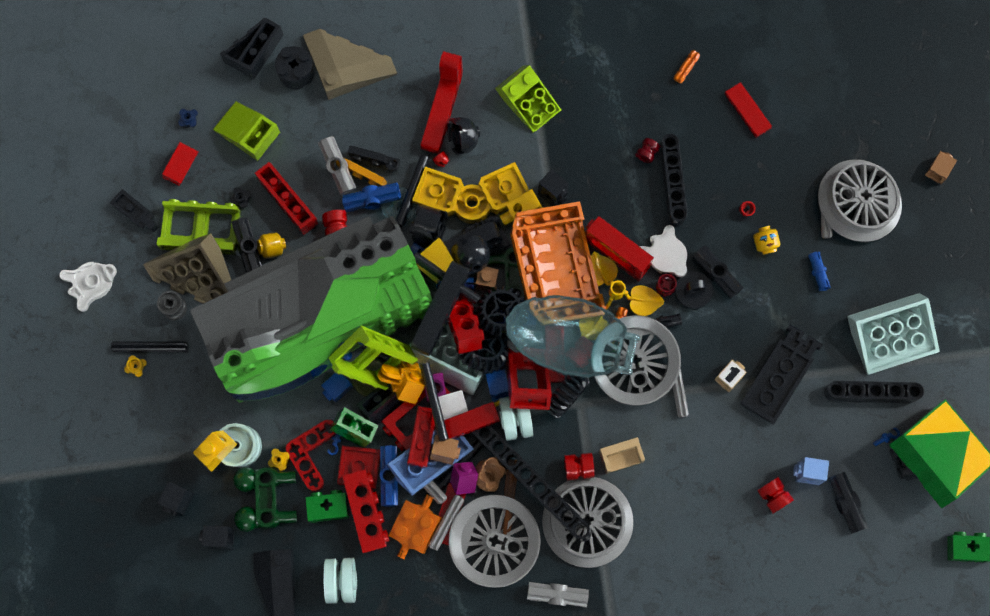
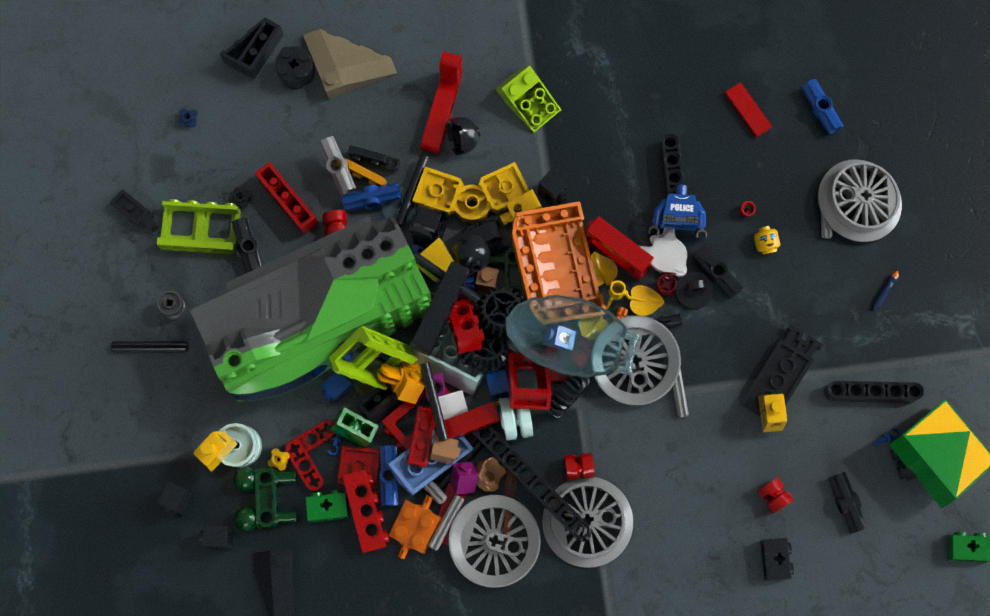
(89, 282): white tile -> none
(132, 360): yellow plate -> none
(179, 164): red hinge -> none
(192, 268): dark tan slope -> none
(247, 130): lime slope -> none
(270, 245): yellow head -> none
(342, 579): light aqua wheel -> none
(441, 159): red hinge -> none
(557, 594): light grey piece -> none
(559, 337): none -> medium blue brick
(622, 455): tan panel -> none
(647, 151): dark red wheel -> none
(679, 212): none -> blue torso
(686, 66): orange axle -> none
(731, 375): brick -> none
(772, 411): none -> yellow torso
(772, 569): none -> black brick
(811, 471): light blue brick -> none
(819, 271): blue pin -> none
(827, 116): none -> blue piece
(885, 290): none -> dark blue piece
(894, 333): light aqua slope -> none
(941, 167): medium nougat brick -> none

